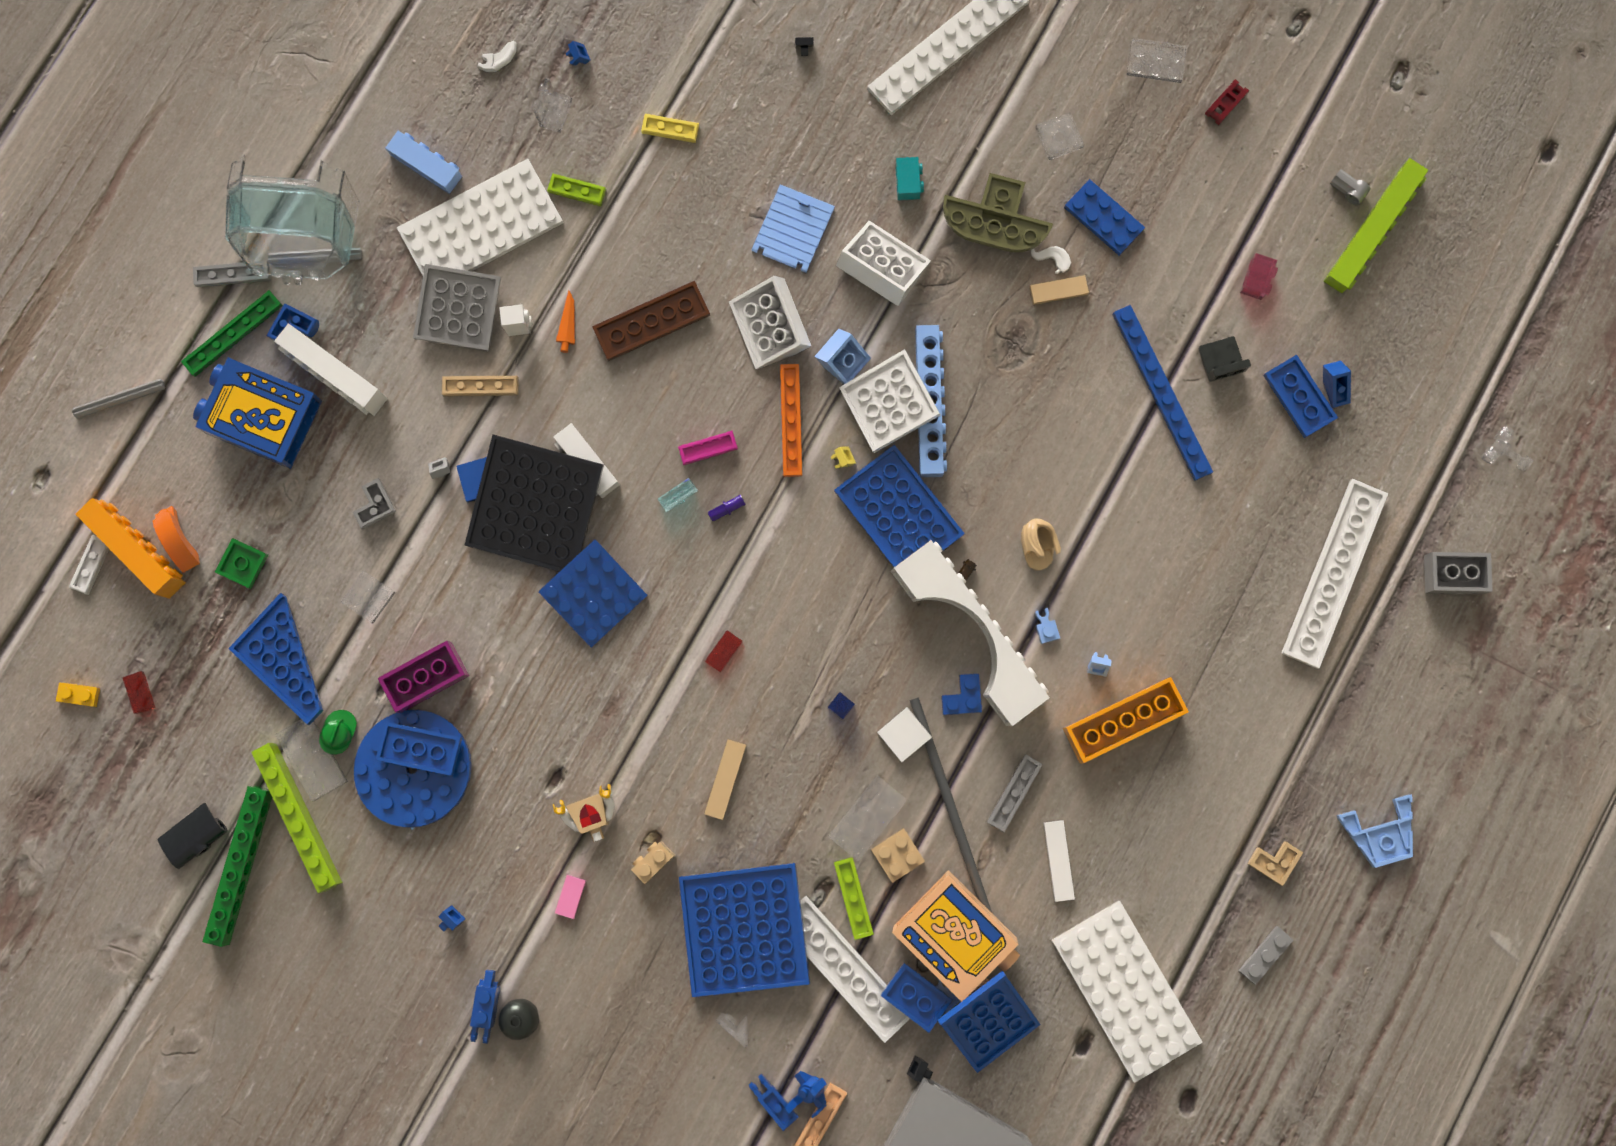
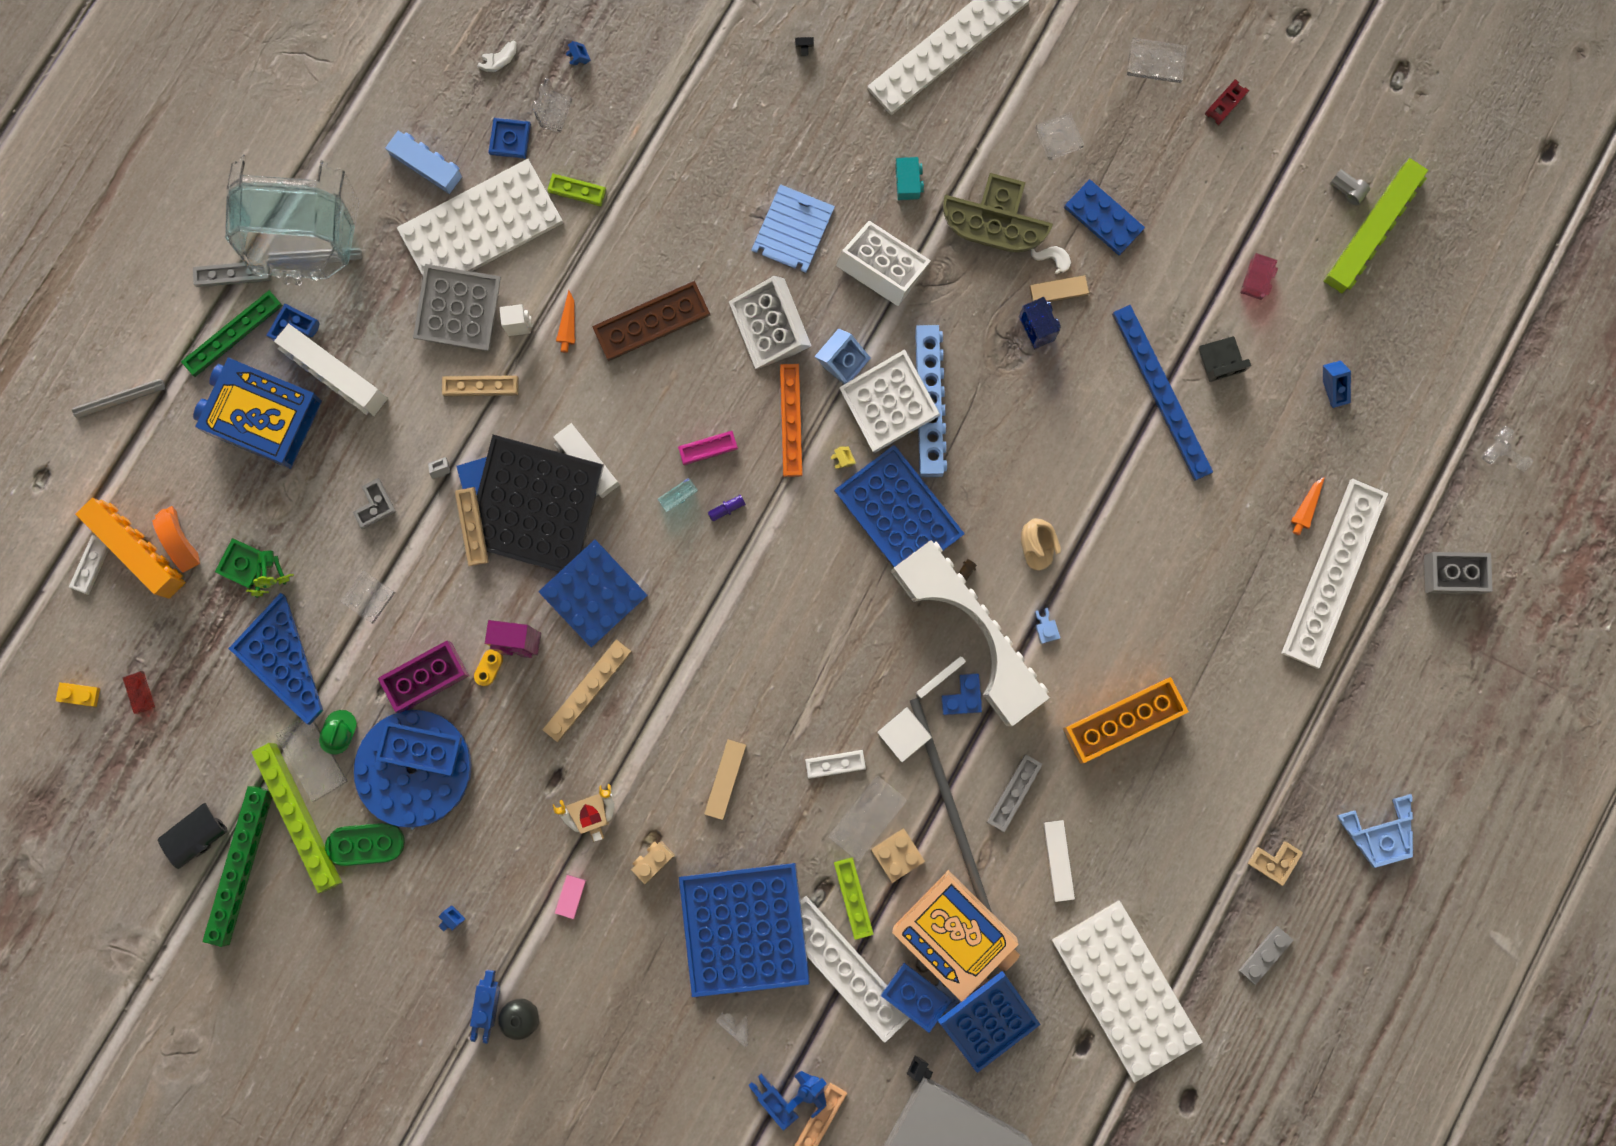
(264, 561): none -> plant
(365, 844): none -> green tile
(471, 526): none -> tan tile
(490, 668): none -> yellow plate
(509, 138): none -> blue tile
(512, 638): none -> magenta brick
(587, 690): none -> tan plate
(670, 128): light yellow tile -> none
(723, 651): clear red plate -> none
(835, 764): none -> white tile
(841, 706): clear blue brick -> none
(940, 677): none -> white tile
(1039, 322): none -> clear blue brick
(1099, 665): light blue tile -> none
(1300, 396): blue plate -> none
(1306, 511): none -> orange bar

